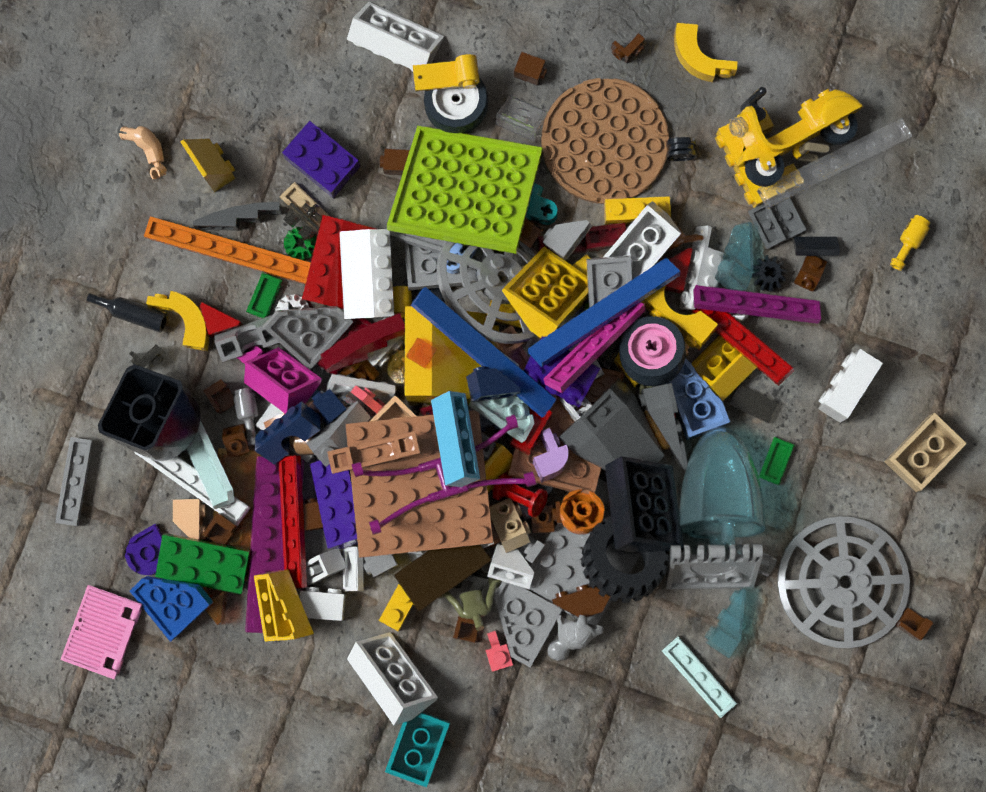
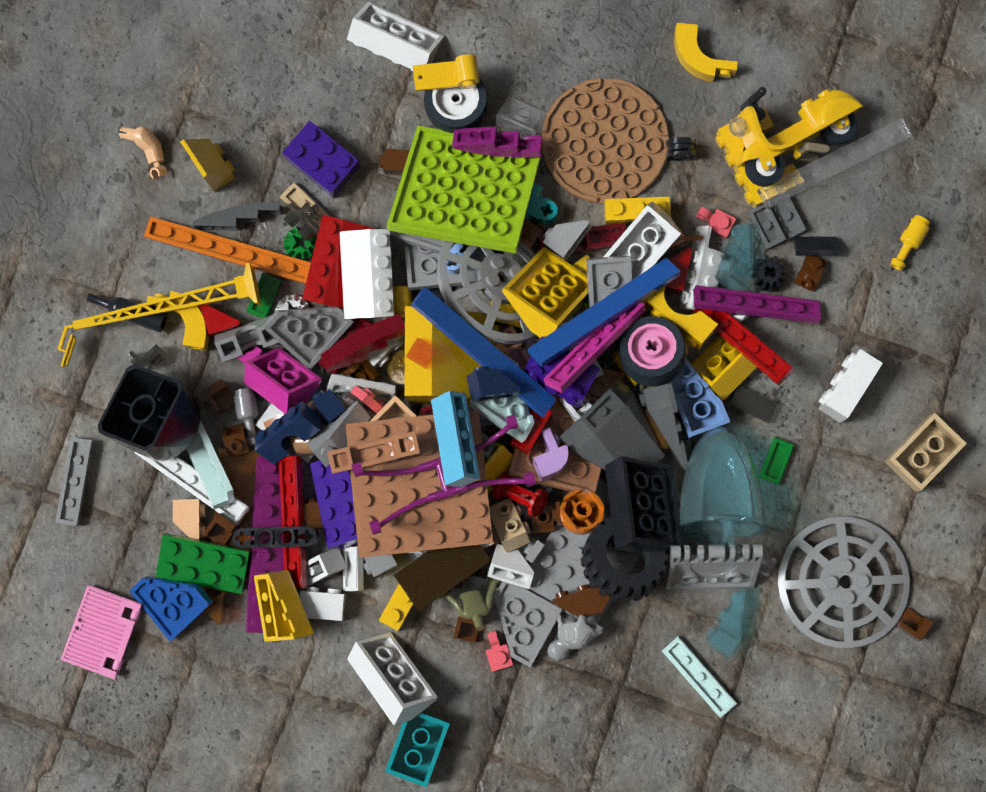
(144, 550): dark purple tile -> none
(245, 286): none -> yellow piece
(275, 534): none -> black beam
(494, 143): none -> magenta slope
(530, 69): reddish brown brick -> none
(634, 48): reddish brown bracket -> none
(719, 221): none -> coral plate

